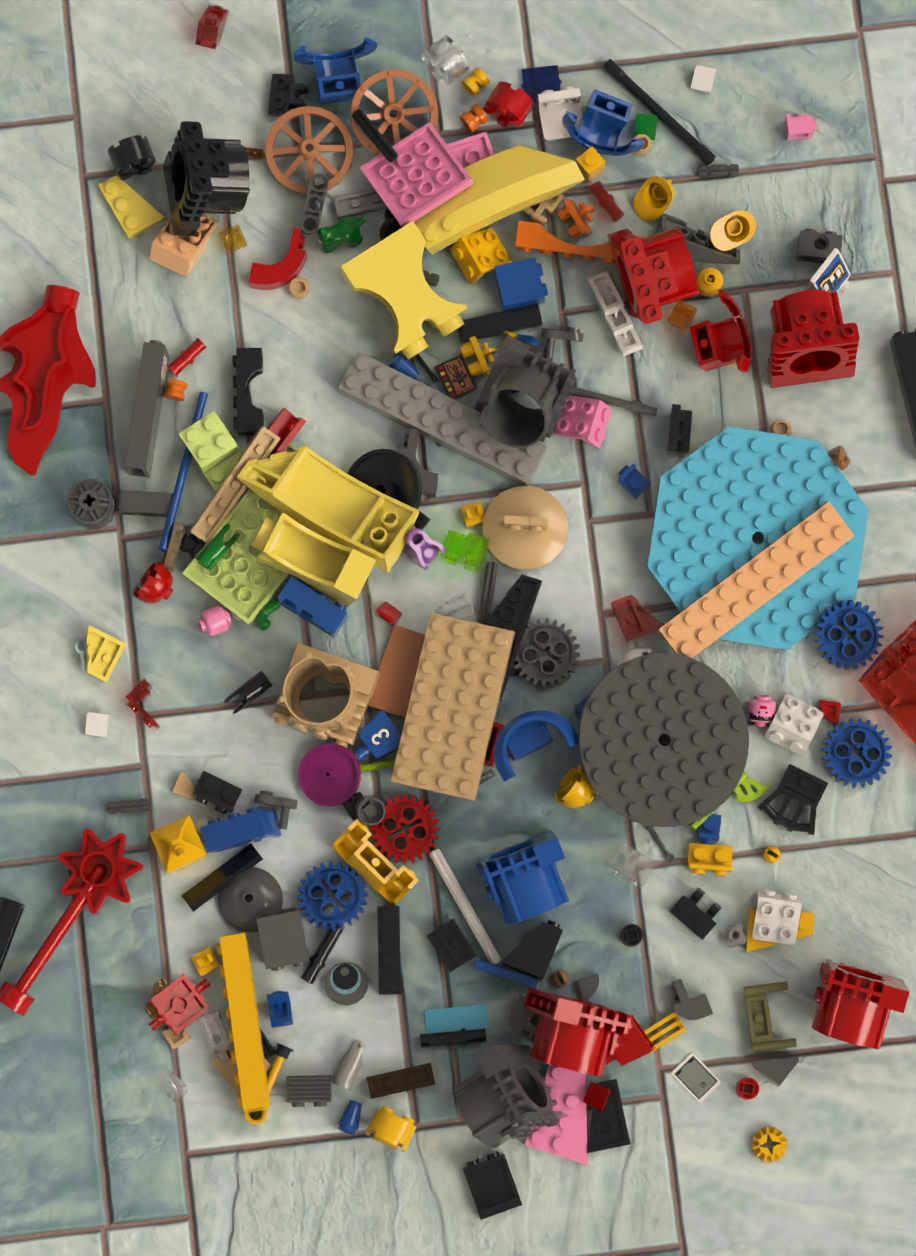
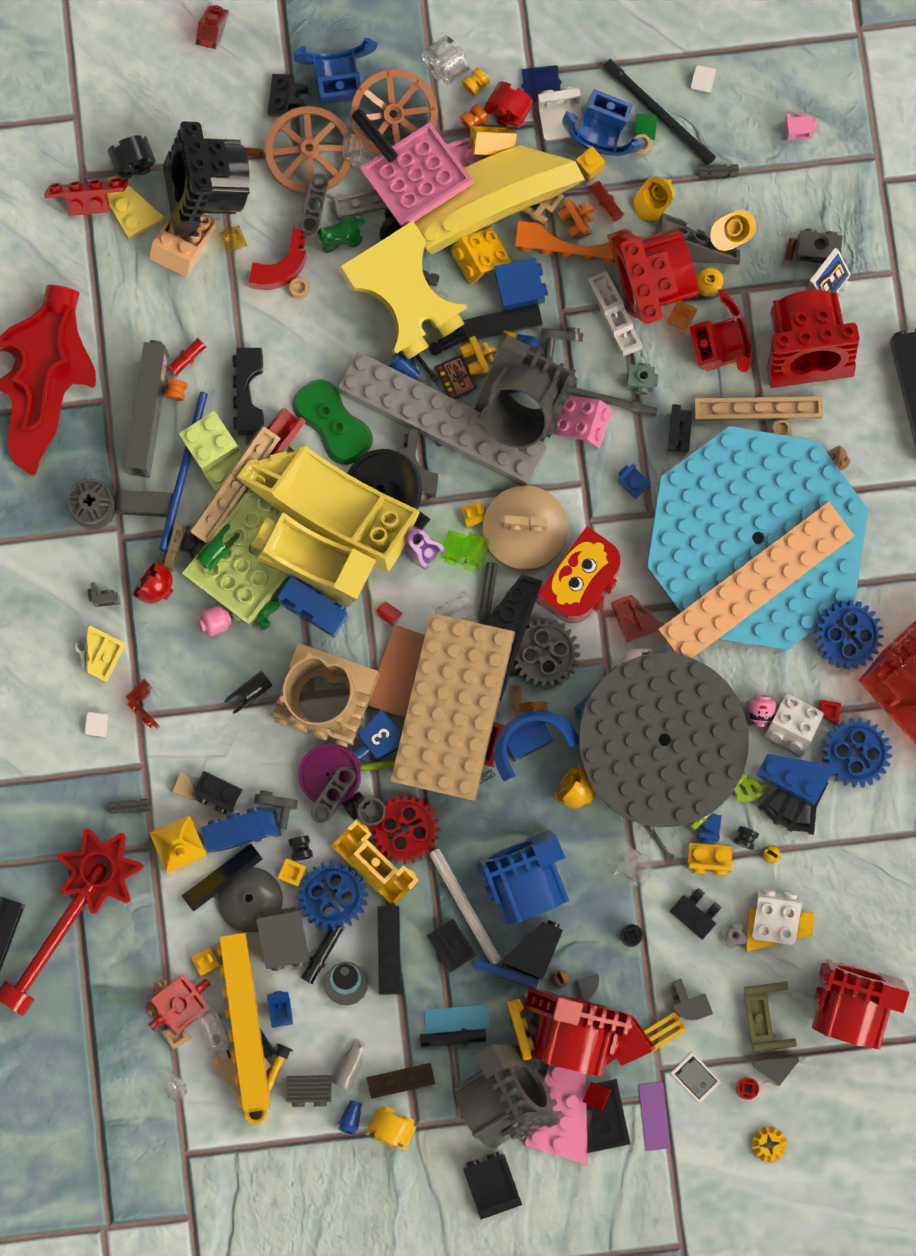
(87, 197): none -> red bracket
(106, 598): none -> dark grey bracket
(291, 872): none -> yellow tile
(297, 843): none -> black wheel
(323, 410): none -> green plate
(324, 800): none -> dark grey beam
(353, 150): none -> clear bracket
(448, 341): none -> black axle
(491, 140): none -> yellow hinge
(520, 1026): none -> yellow hinge
(528, 706): none -> clear orange plate
(581, 578): none -> red brick
(639, 385): none -> sand green brick
(654, 1116): none -> medium lavender sticker
(746, 838): none -> black wheel
(758, 408): none -> tan plate
(790, 249): none -> clear orange piece
(796, 776): none -> blue wedge

